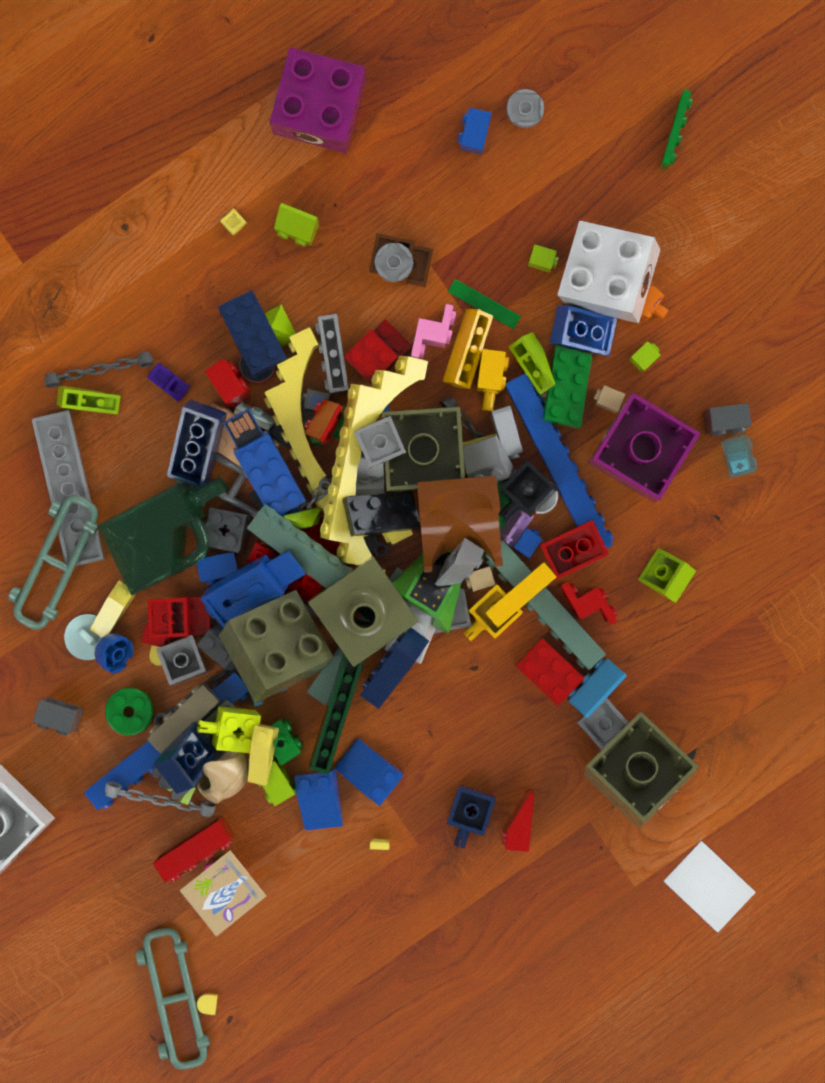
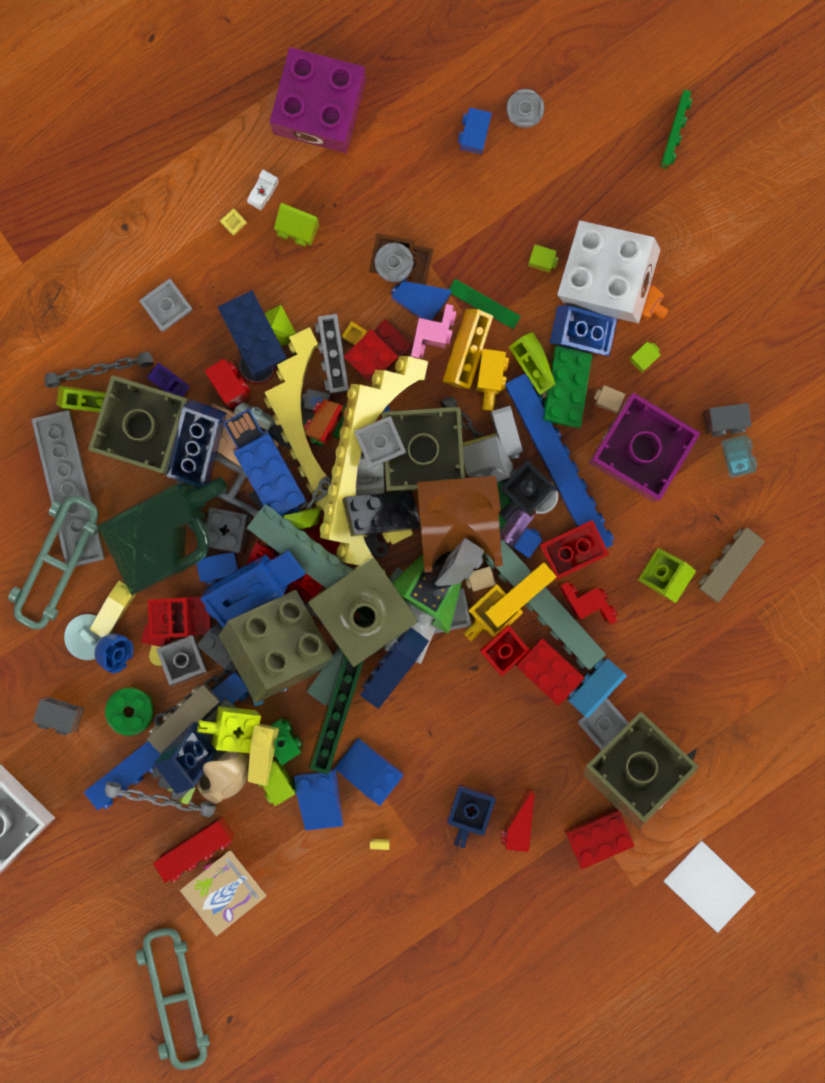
(137, 425): none -> olive brick
(166, 305): none -> light grey plate
(207, 1003): light yellow tile -> none
(263, 190): none -> white leg
(353, 333): none -> yellow tile
(420, 299): none -> blue slope
(504, 650): none -> red slope
(599, 838): none -> red brick
(731, 564): none -> dark tan brick

